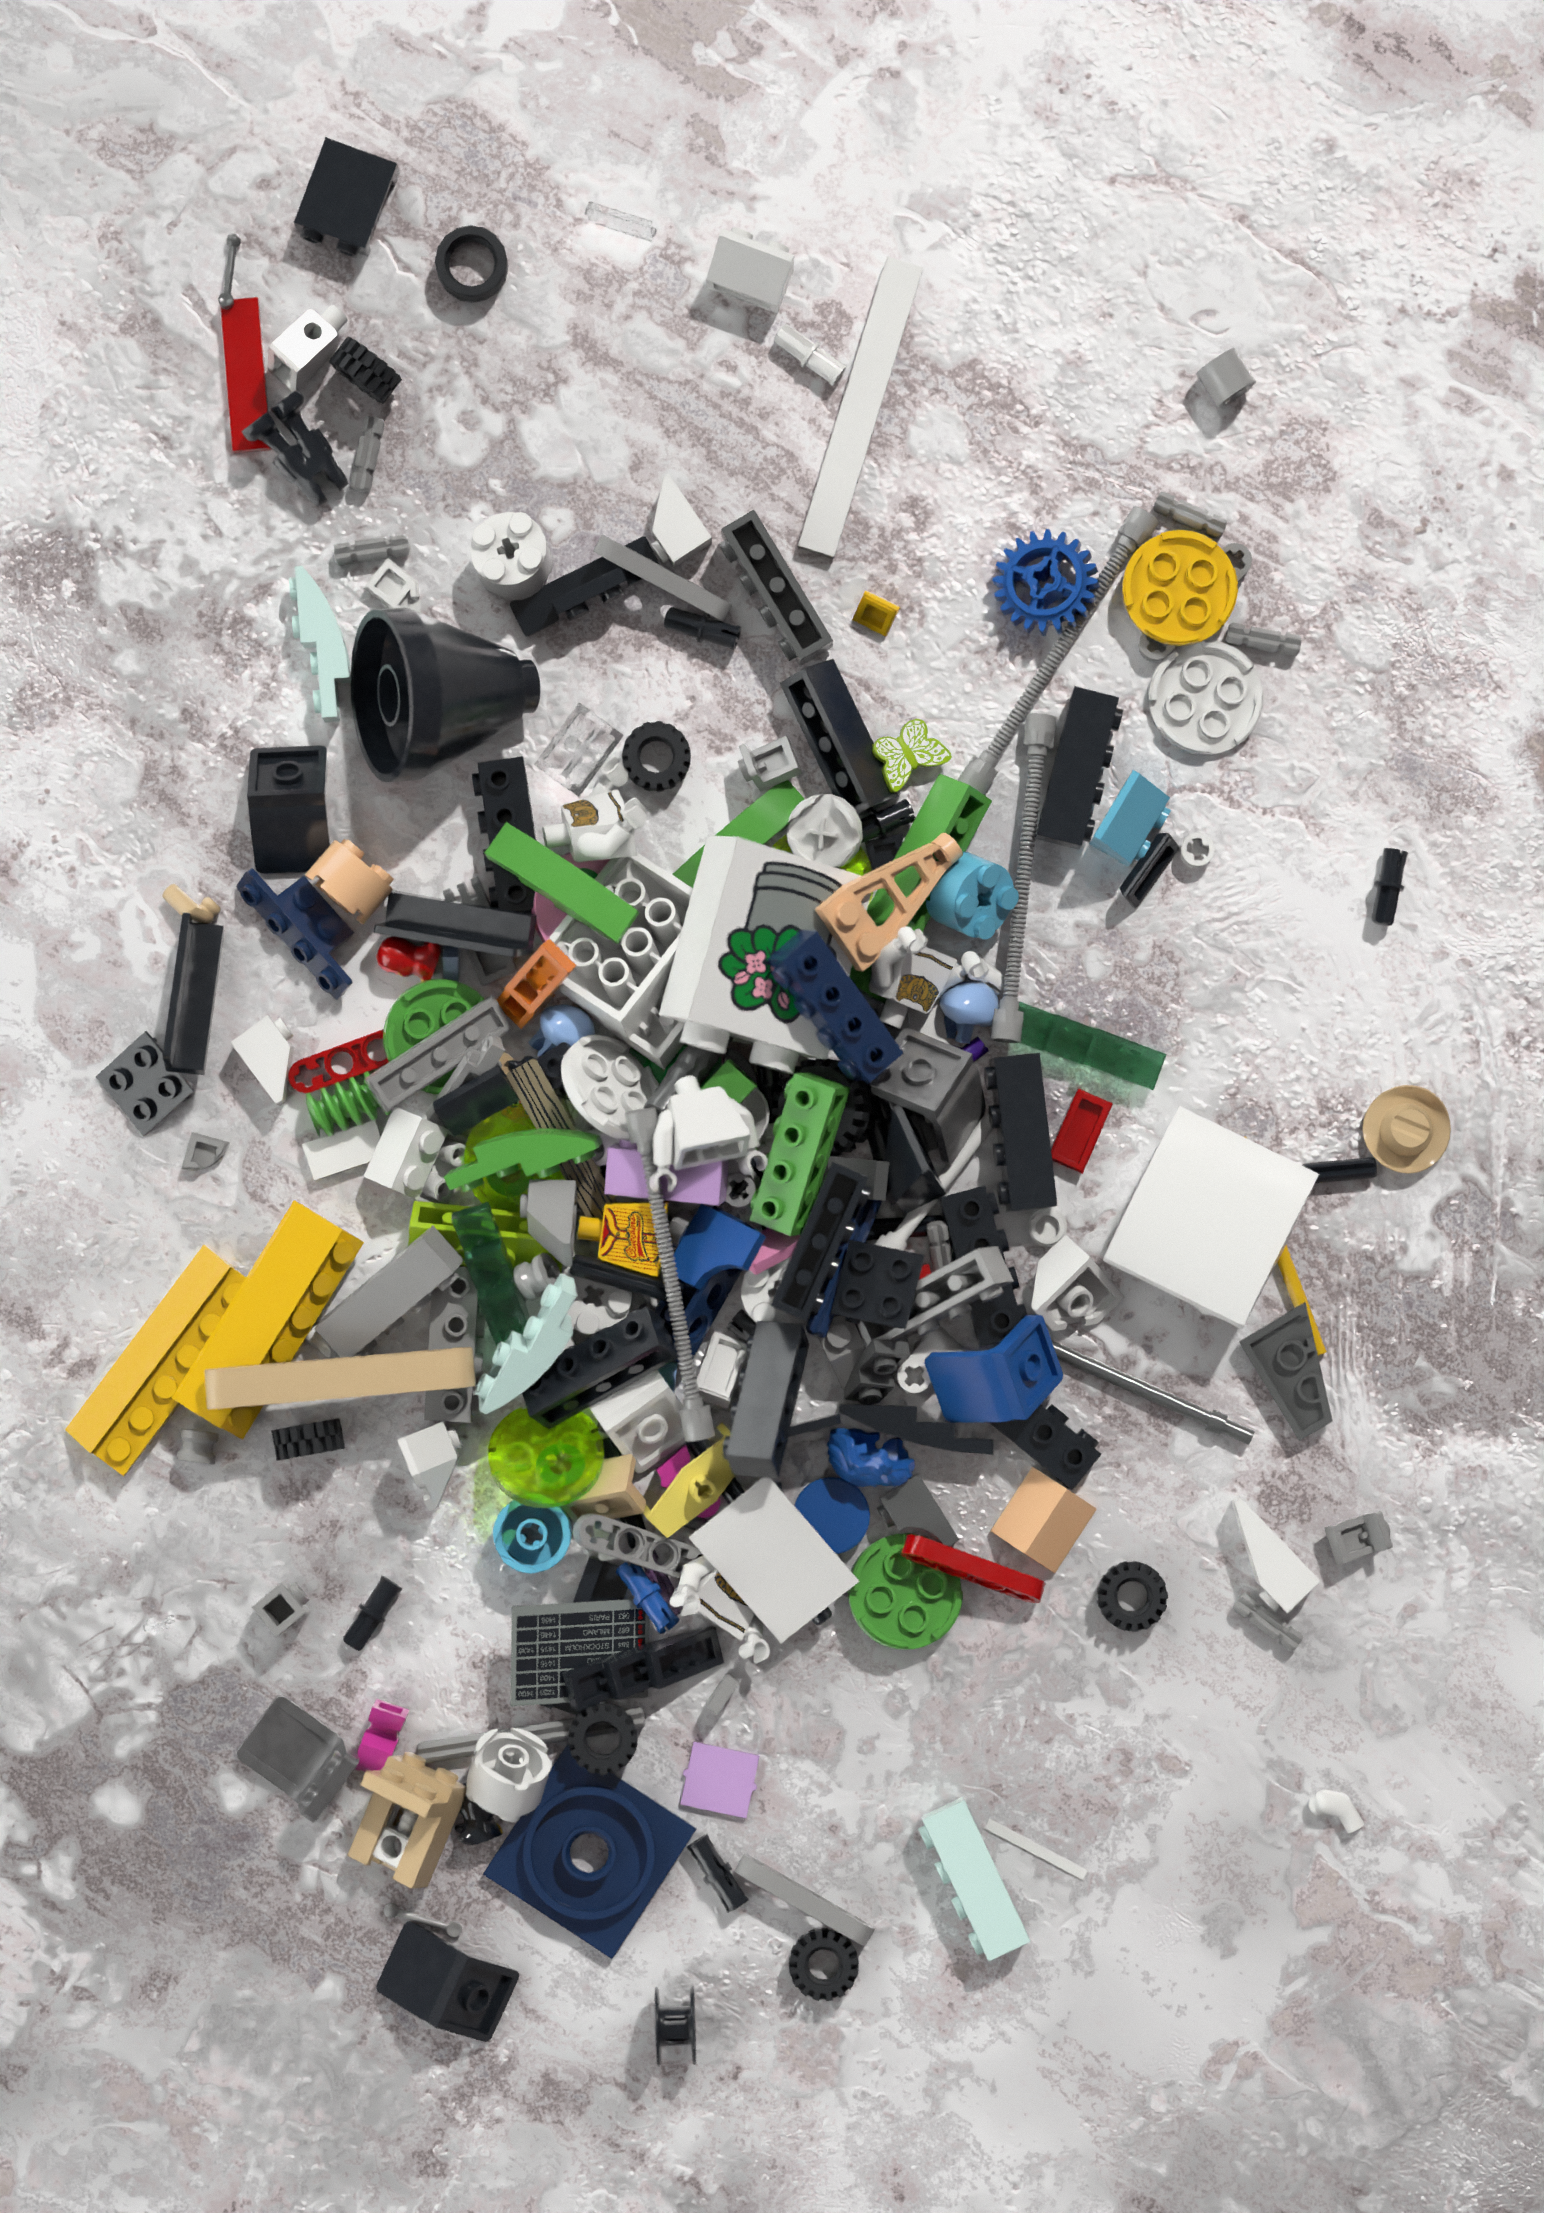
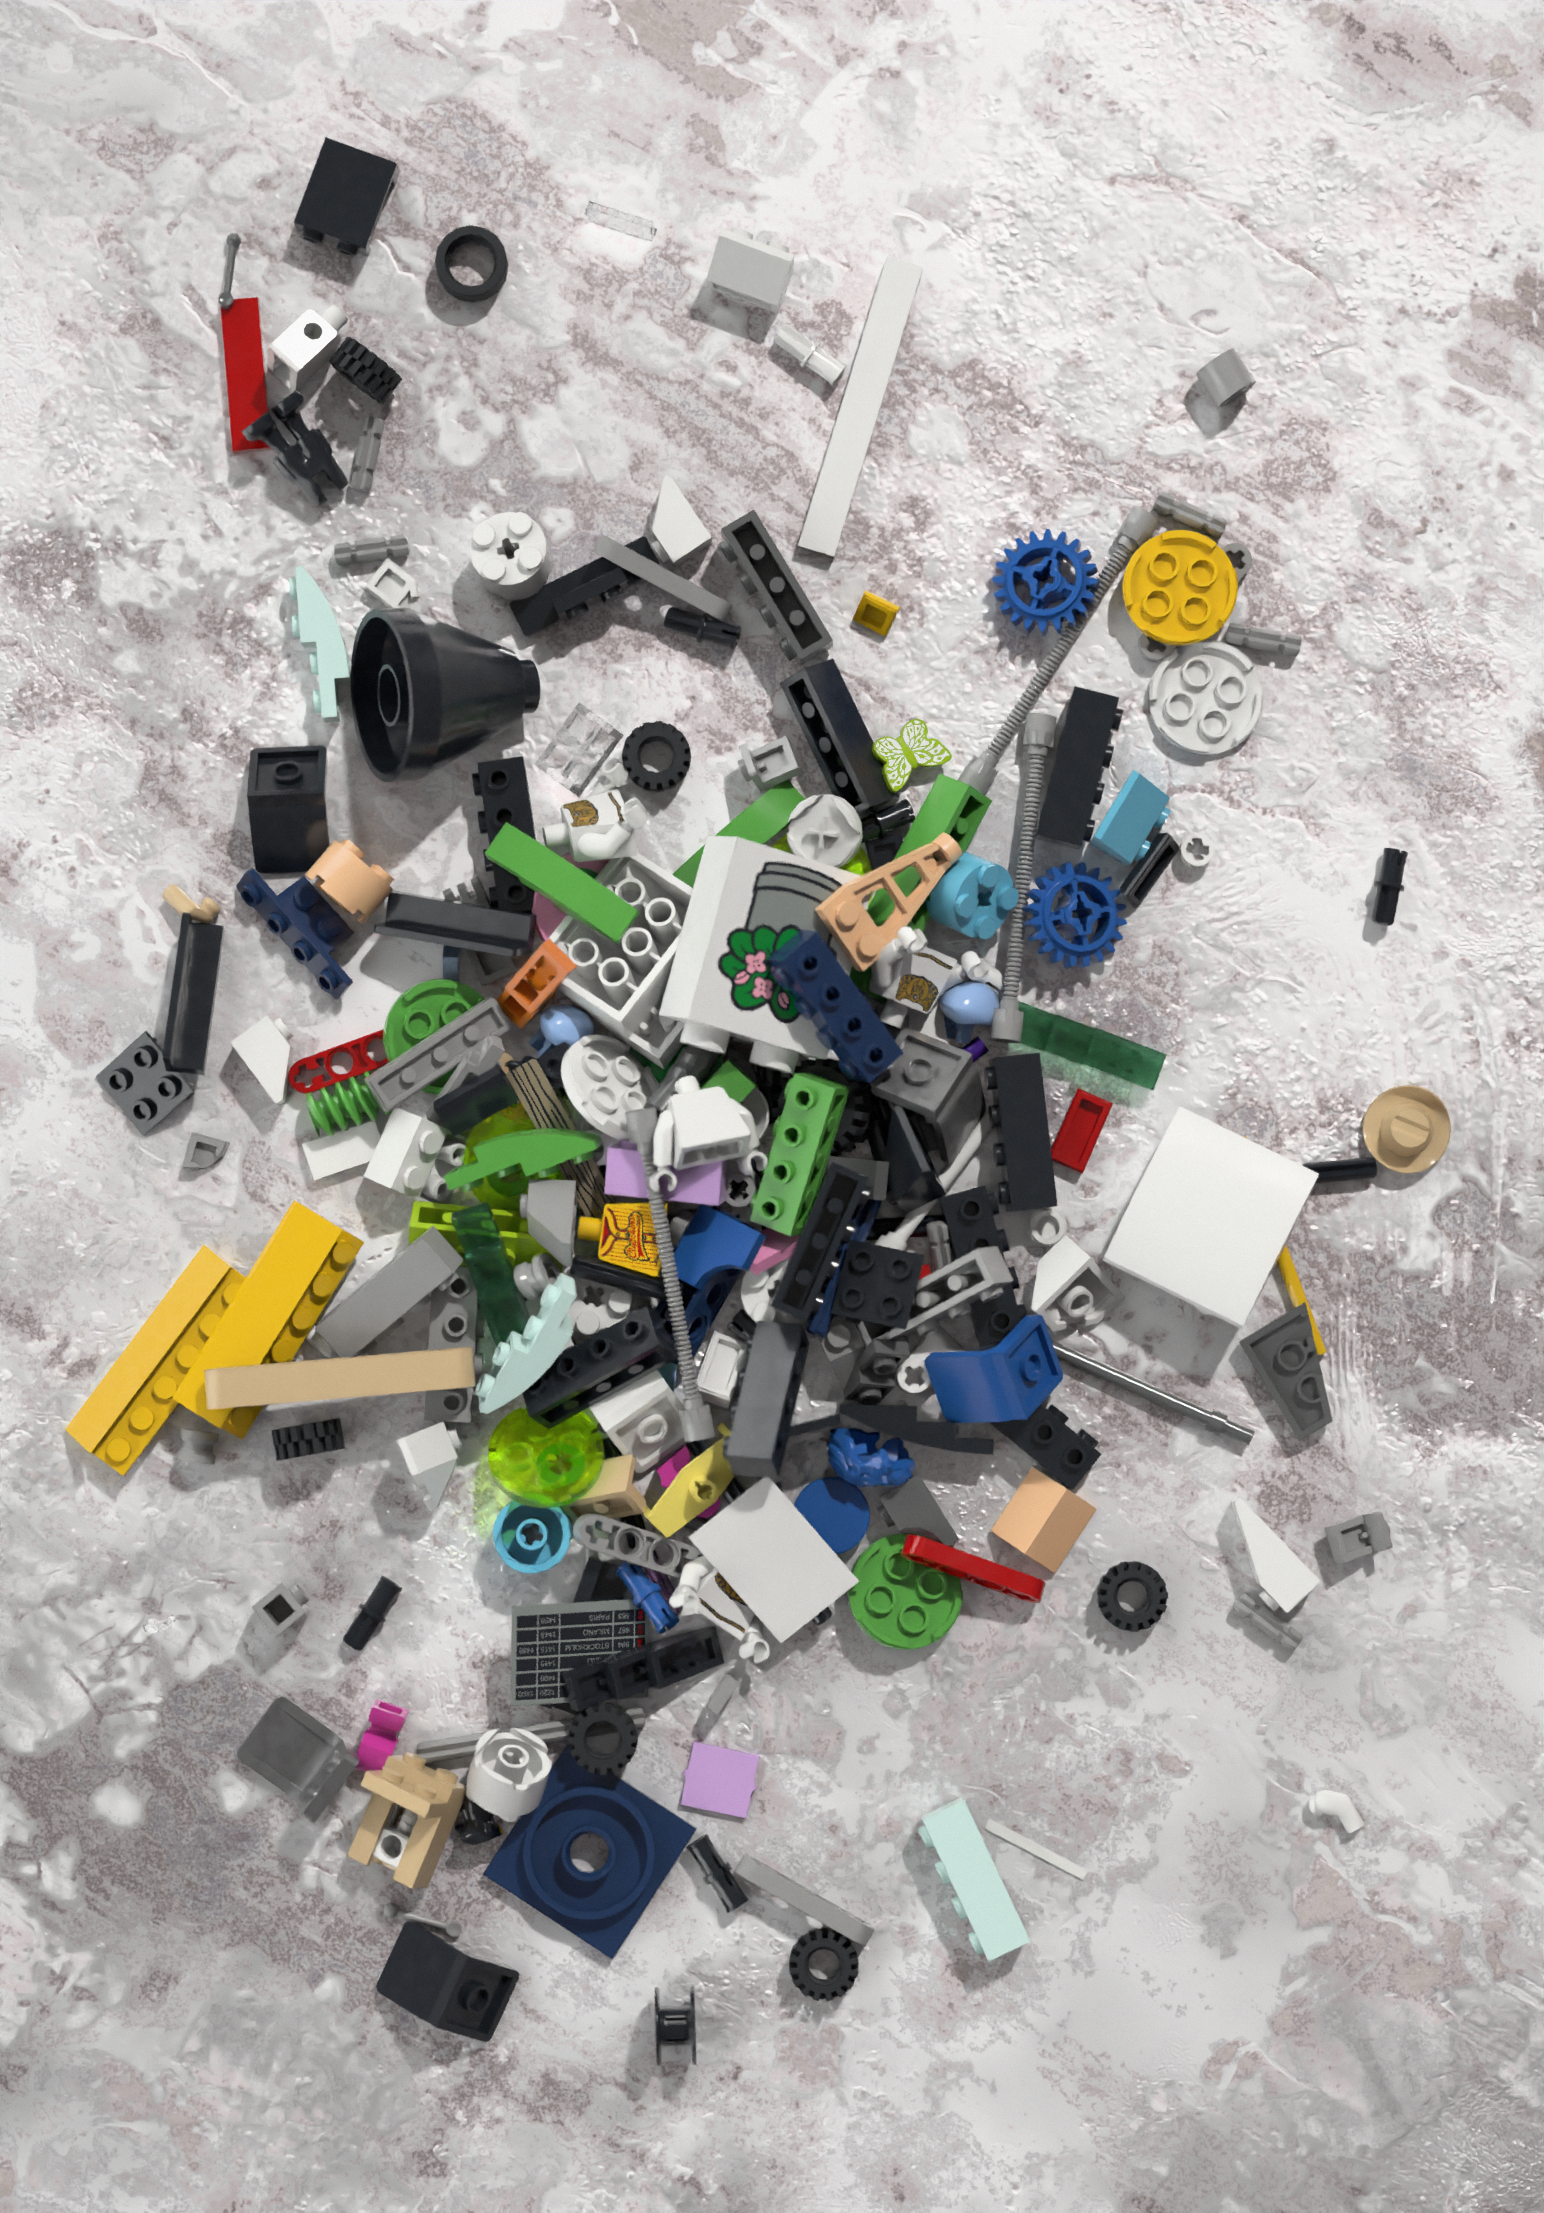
(404, 958): red animal -> none
(1073, 901): none -> blue gear

